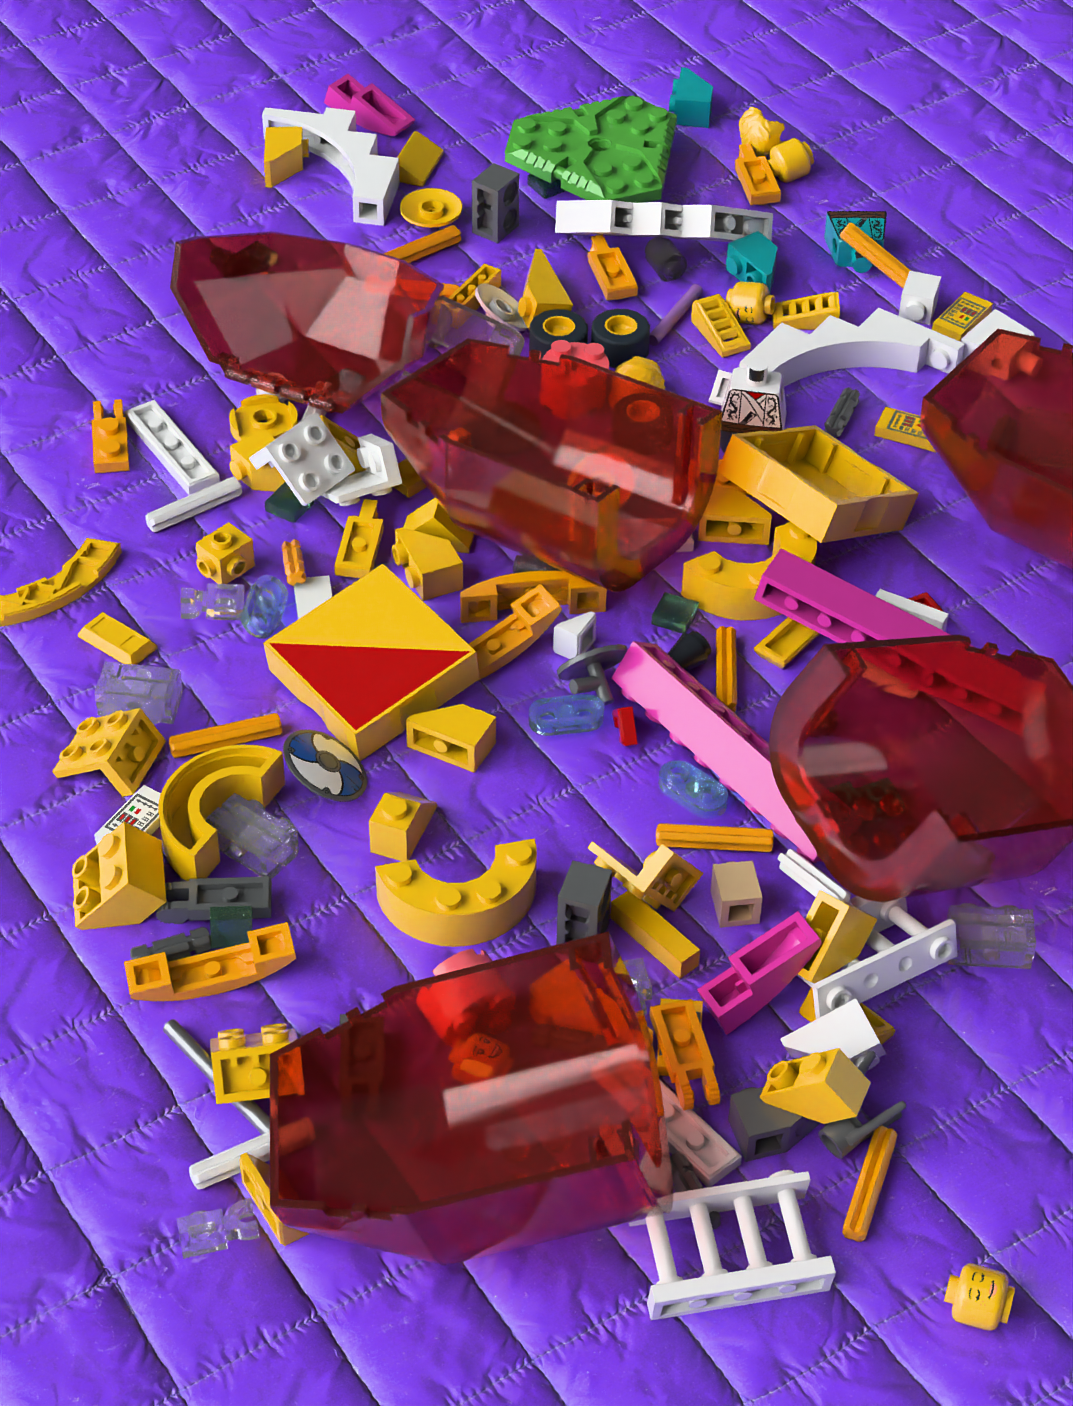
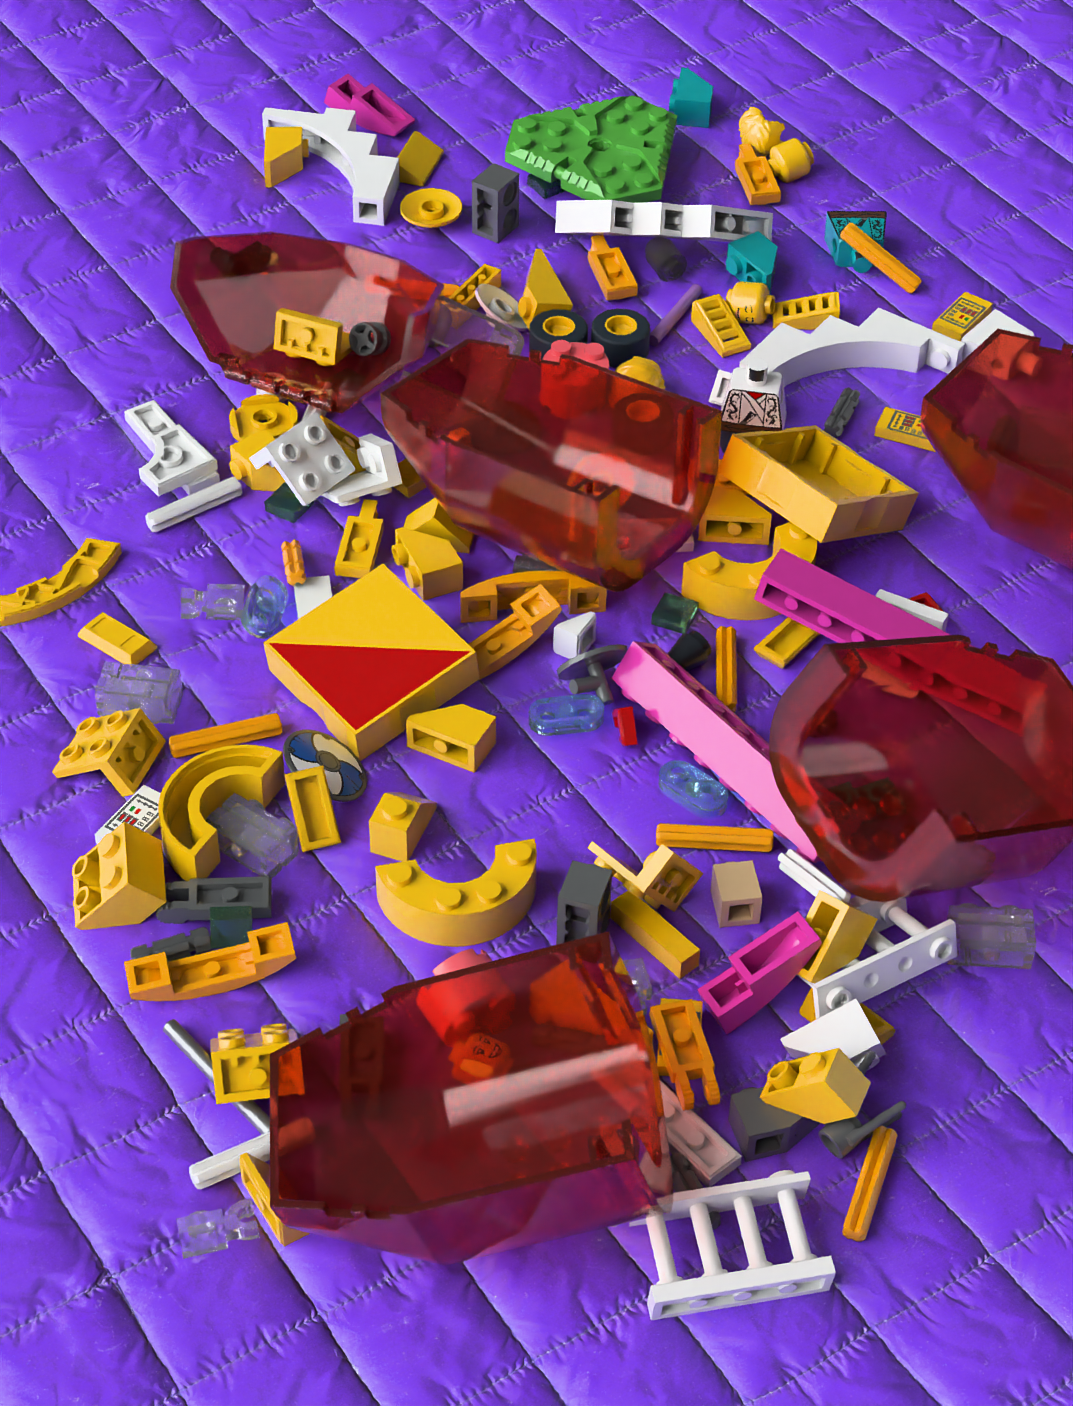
(110, 439): light orange hinge -> none
(176, 461): none -> white tile
(225, 554): yellow brick -> none
(310, 337): none -> yellow bracket
(312, 808): none -> yellow tile
(362, 342): none -> dark grey wheel
(427, 245): light orange axle -> none
(919, 297): white brick -> none
(980, 1297): yellow head -> none

